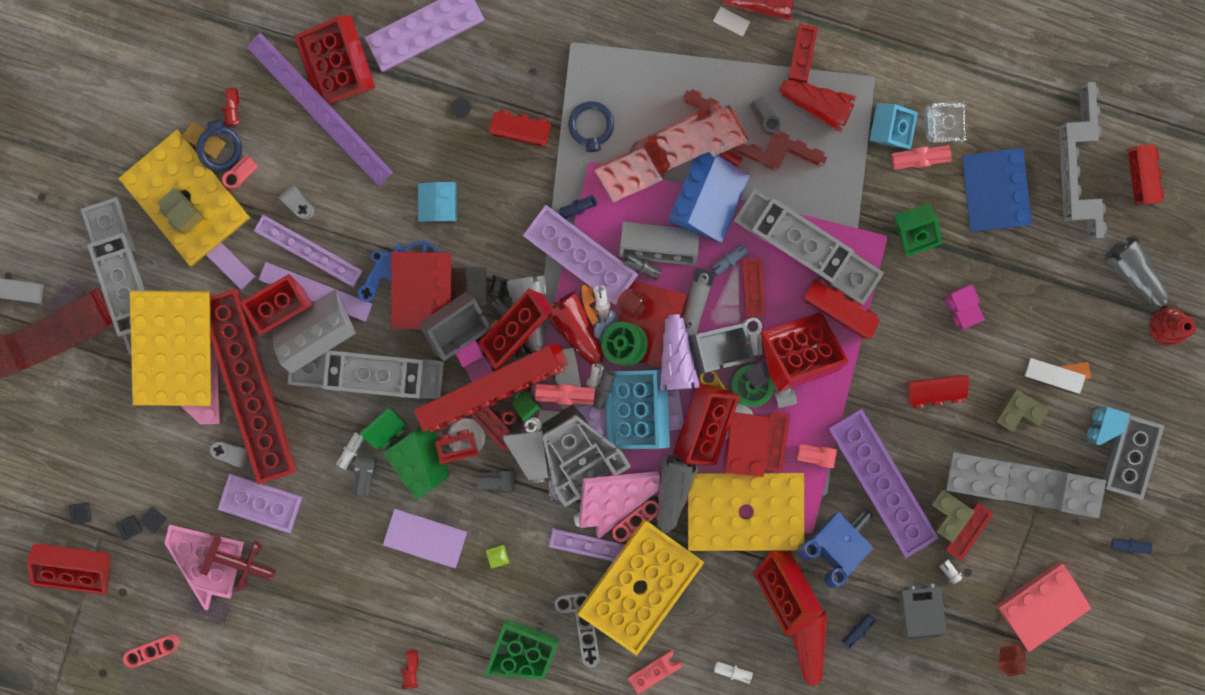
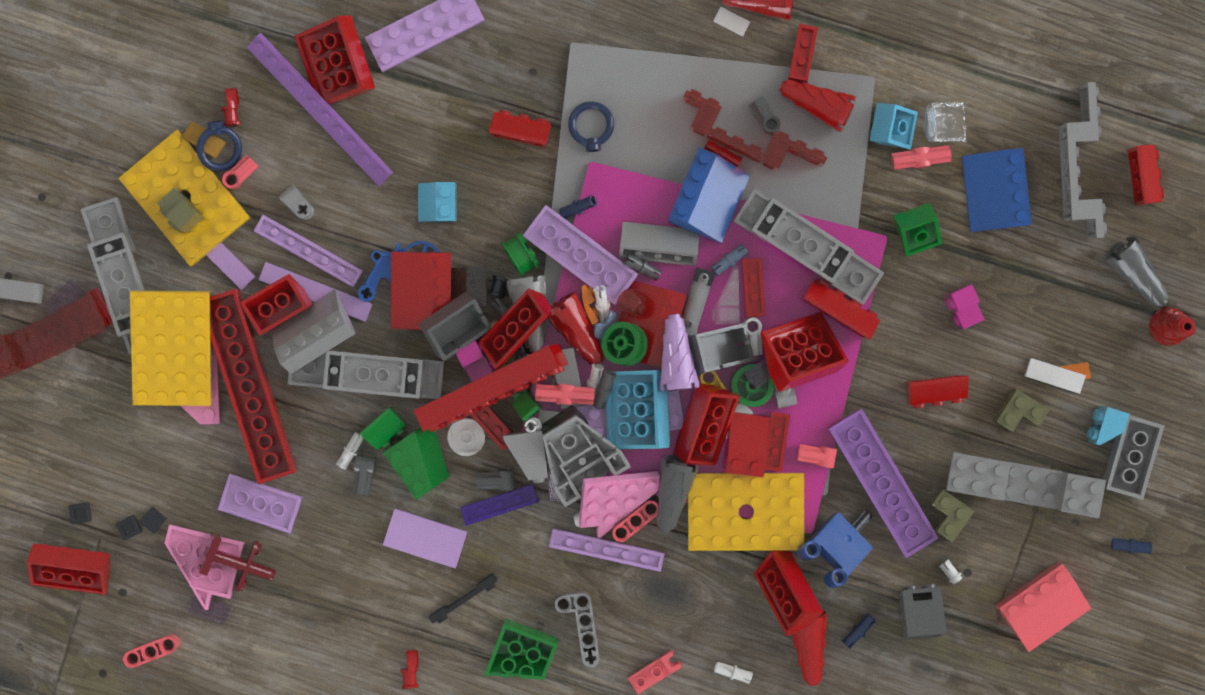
(232, 455): light grey piece -> none
(441, 614): none -> black container
(461, 107): black tile -> none
(462, 435): red window -> none
(497, 556): lime tile -> none
(499, 504): none -> dark purple tile
(512, 413): red pin -> none
(520, 254): none -> green wheel
(632, 616): yellow plate -> none
(654, 155): clear red bracket -> none
(970, 532): red plate -> none
(1012, 660): clear red panel -> none

